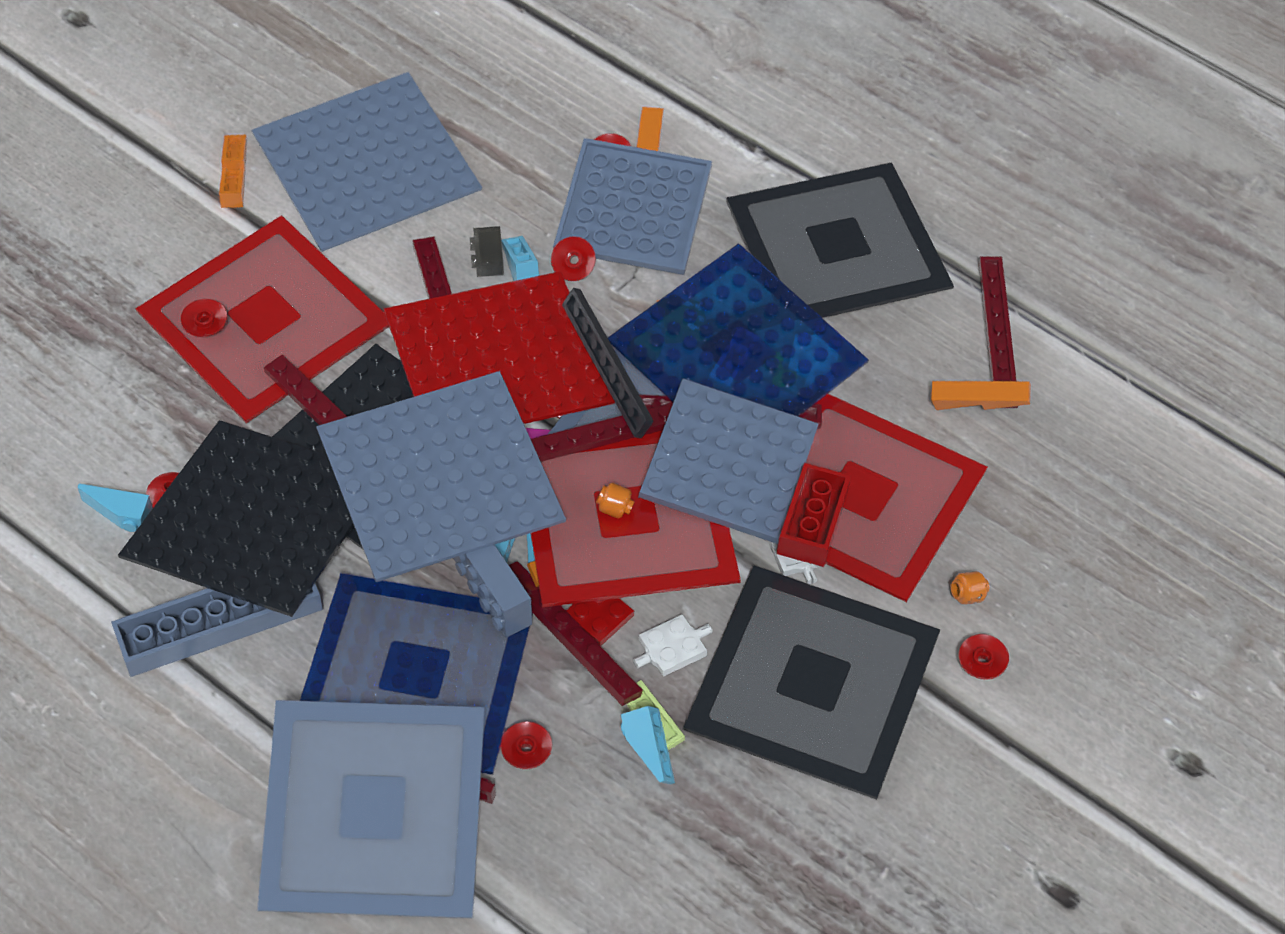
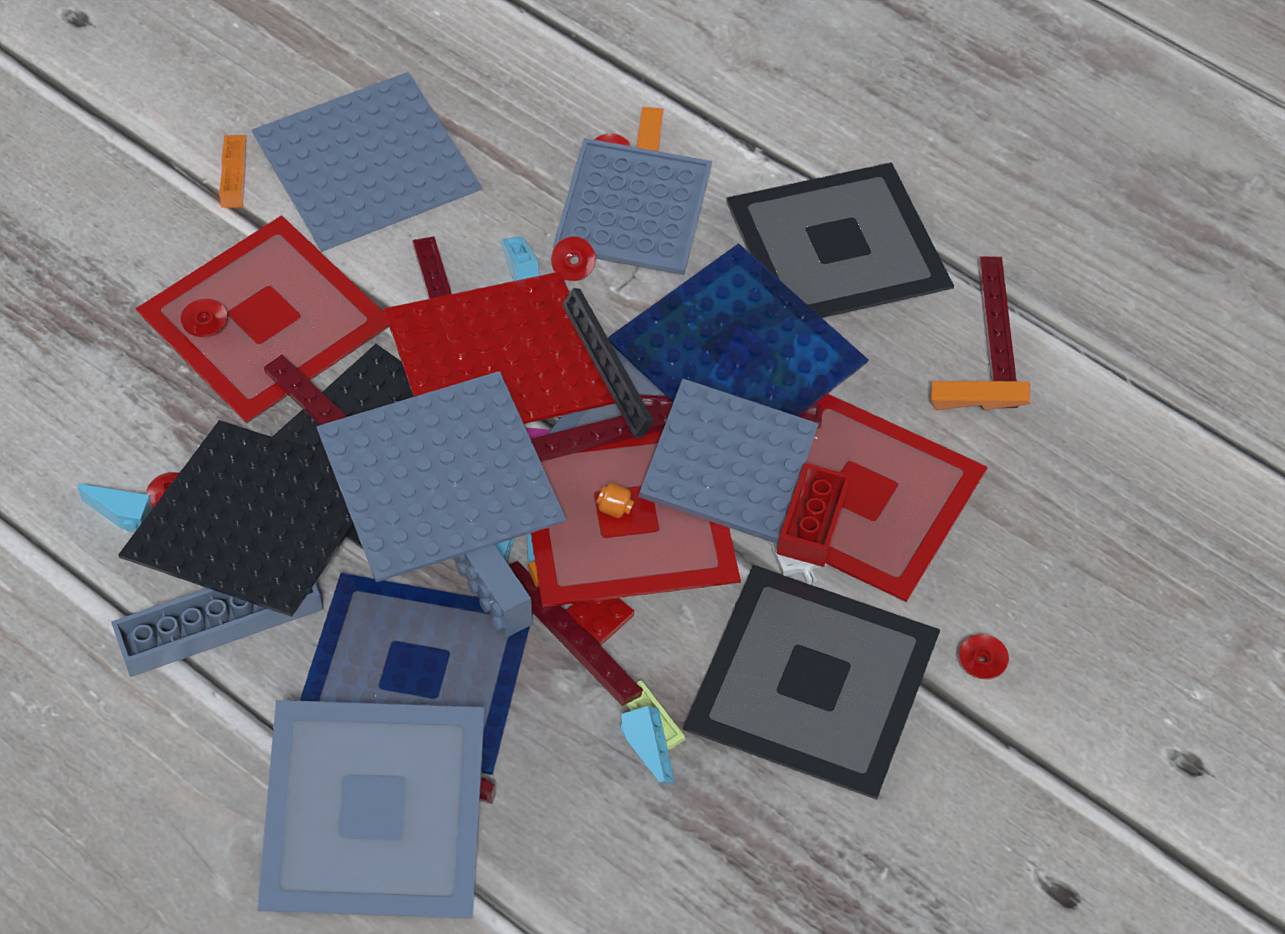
(488, 251): clear smoke brick -> none
(526, 735): red dish -> none
(672, 645): white plate -> none
(970, 587): orange head -> none

